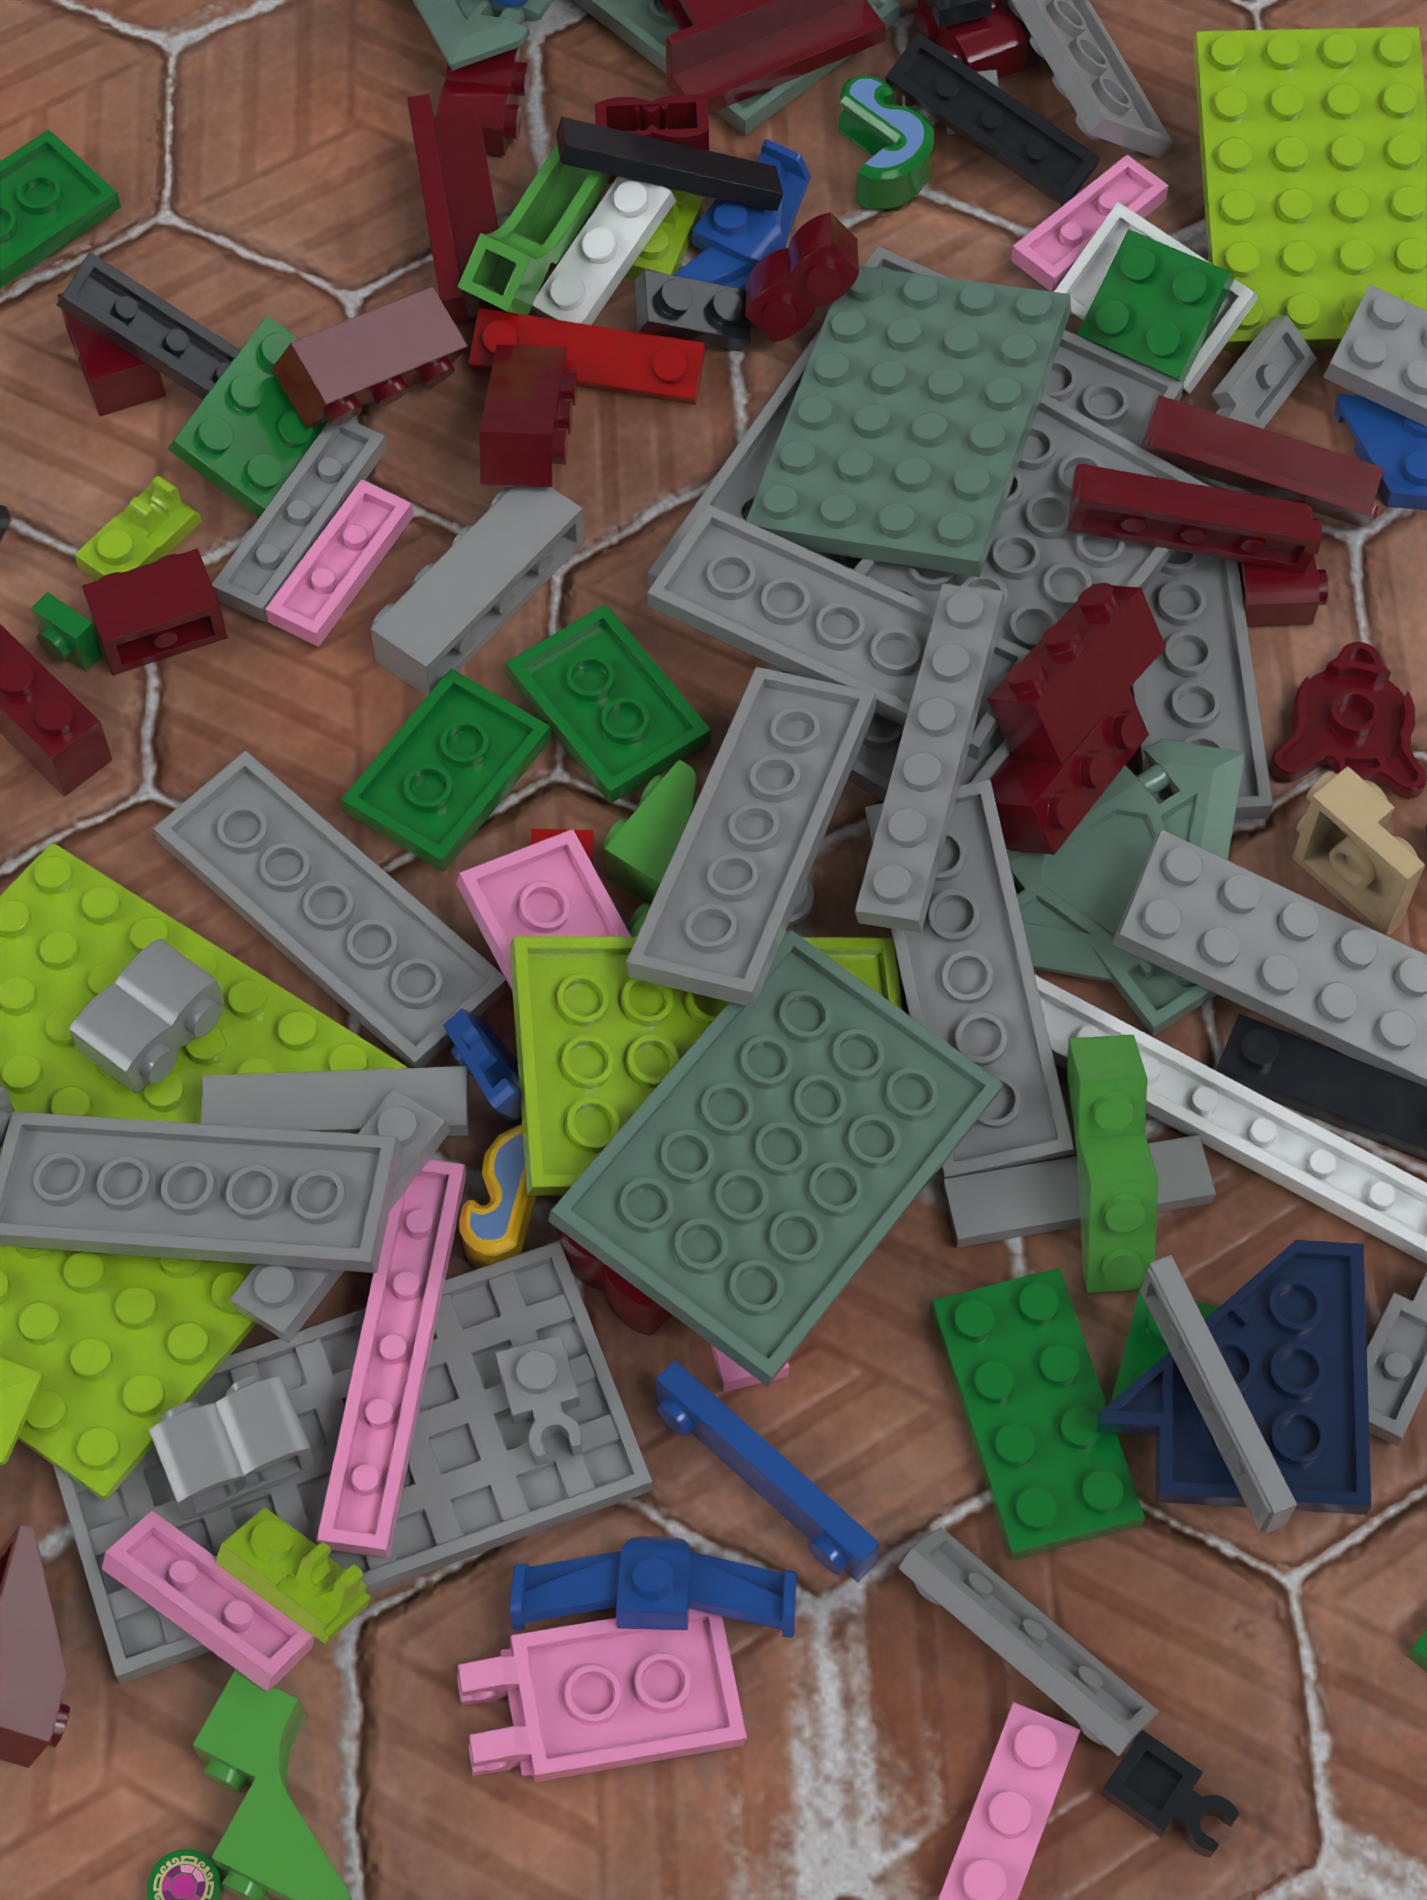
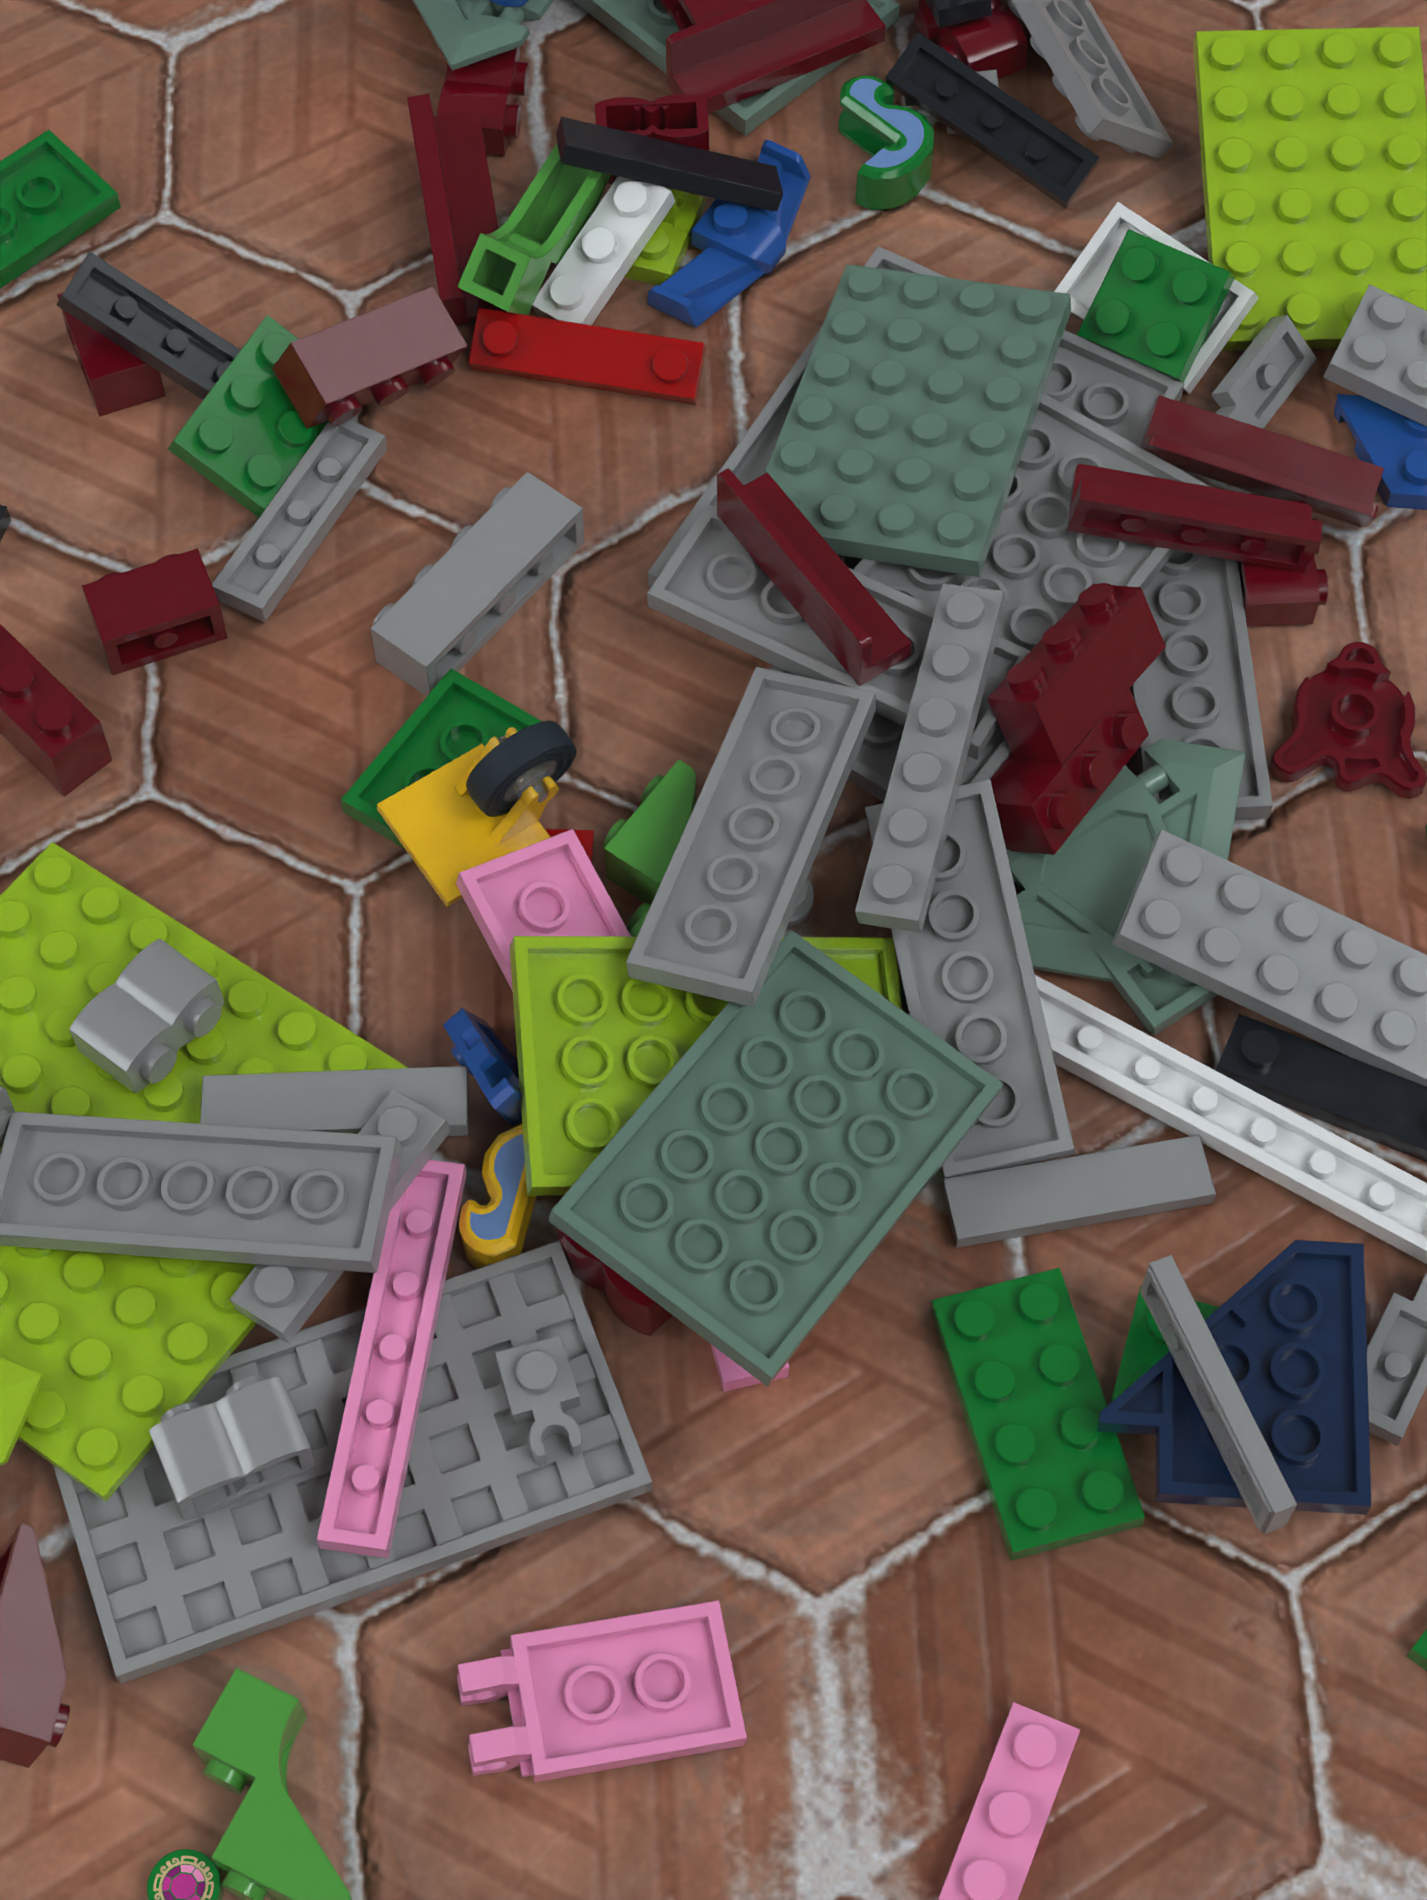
(65, 632): green plate -> none
(140, 533): lime plate -> none
(207, 1601): bright pink plate -> none
(294, 1575): lime plate -> none
(330, 909): light grey plate -> none
(339, 563): bright pink plate -> none
(480, 804): none -> yellow plate
(526, 416): dark red brick -> none
(608, 703): green plate -> none
(654, 1588): blue plate -> none
(692, 310): black plate -> none
(797, 279): dark red brick -> none
(811, 576): none -> dark red panel
(835, 1536): blue plate -> none
(1028, 1640): light grey plate -> none
(1060, 239): bright pink plate -> none
(1113, 1161): bright green arch -> none
(1158, 1788): black plate -> none
(1352, 852): tan plate -> none

